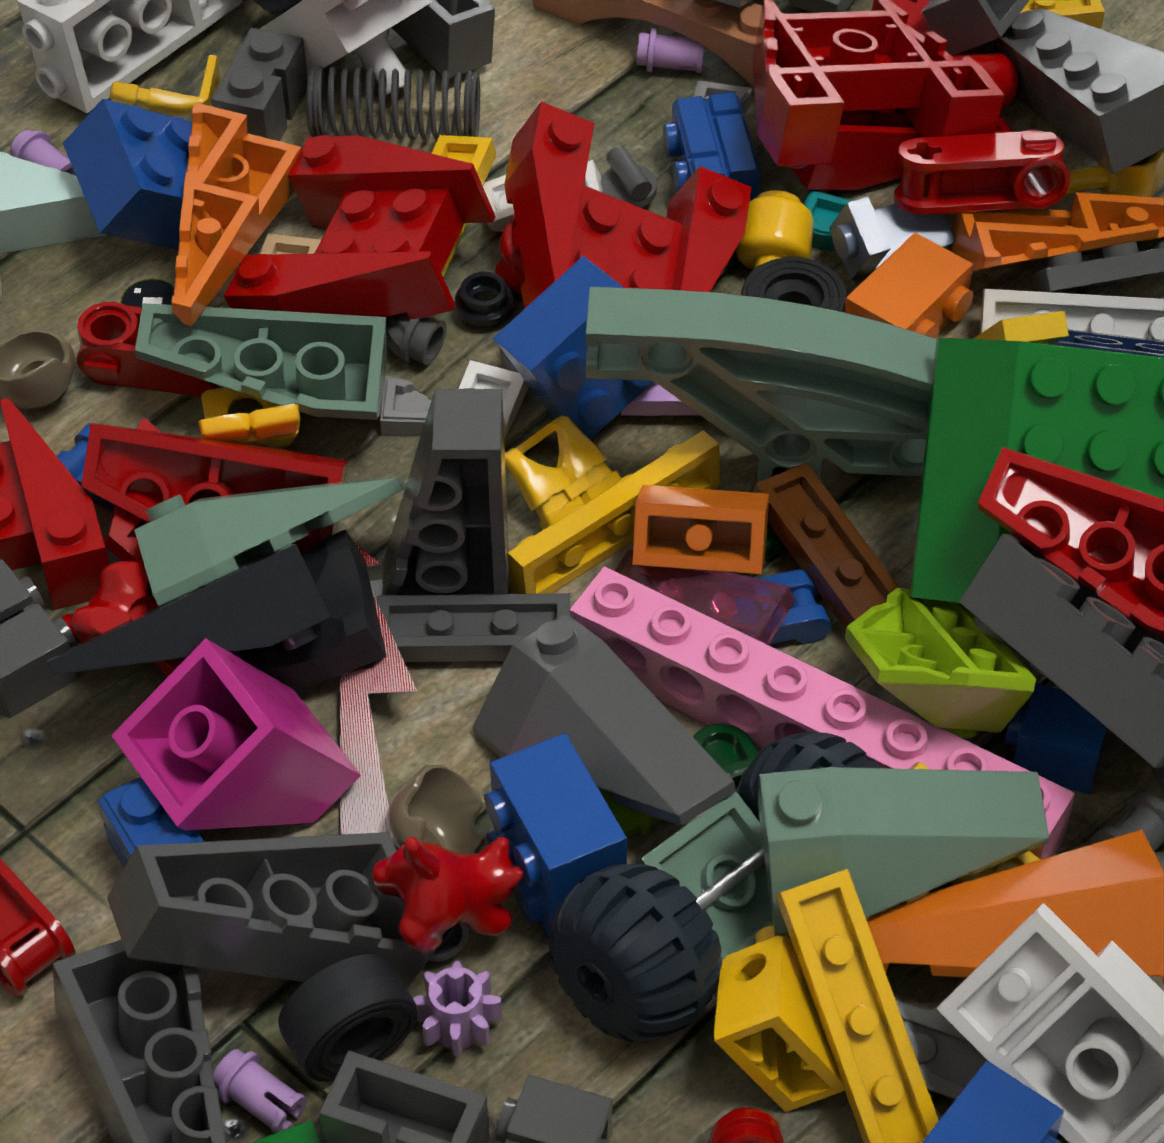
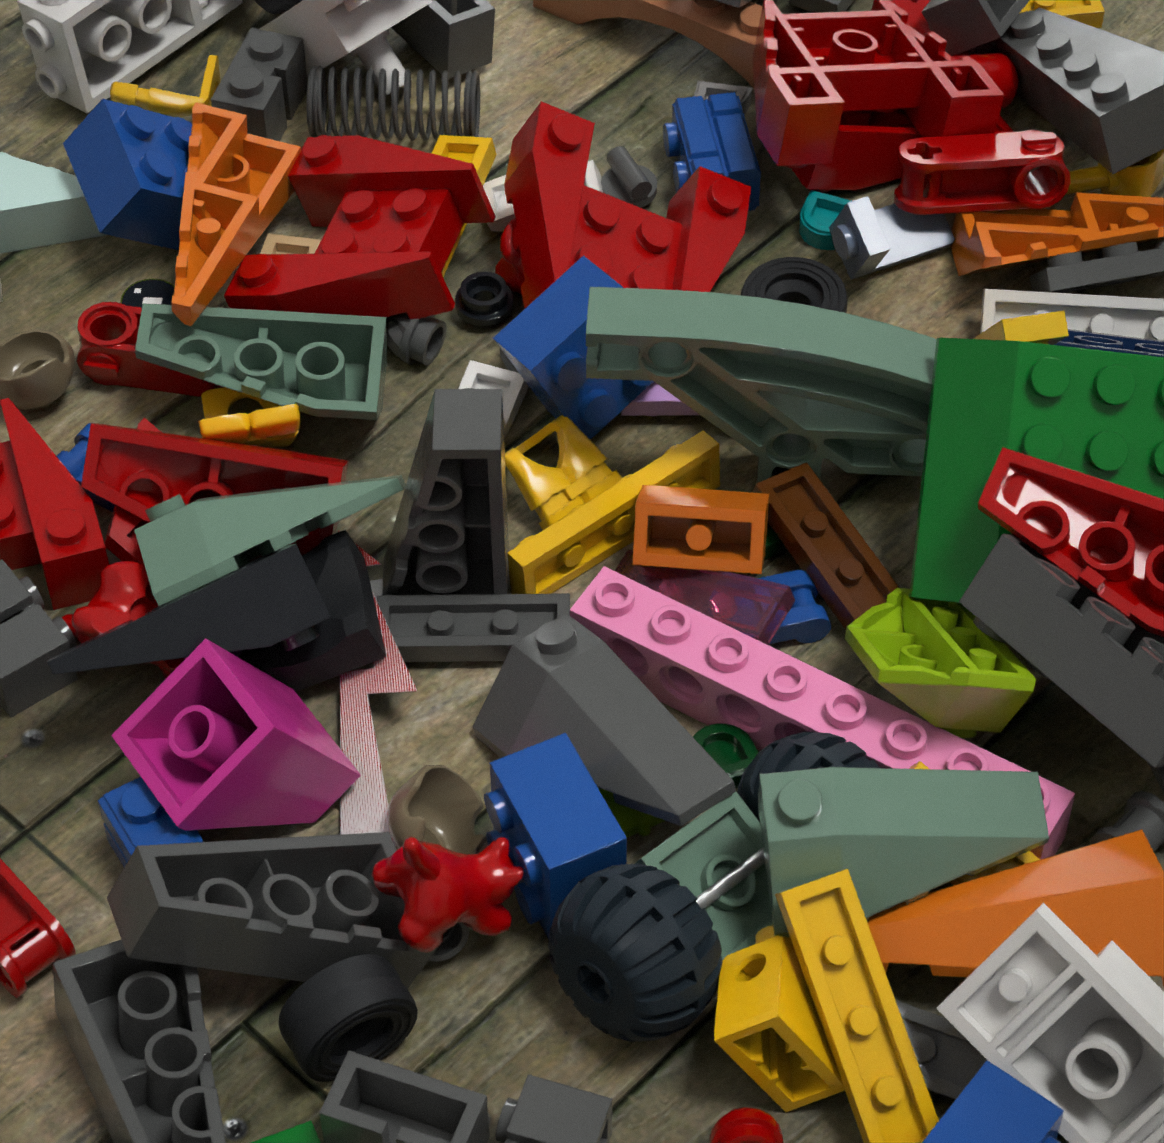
(37, 148): lavender pin -> none
(256, 1090): lavender pin -> none
(402, 408): light grey tile -> none
(457, 1008): lavender gear -> none
(669, 52): lavender pin -> none
(775, 229): yellow head -> none
(915, 288): orange brick -> none
(1057, 739): blue brick -> none

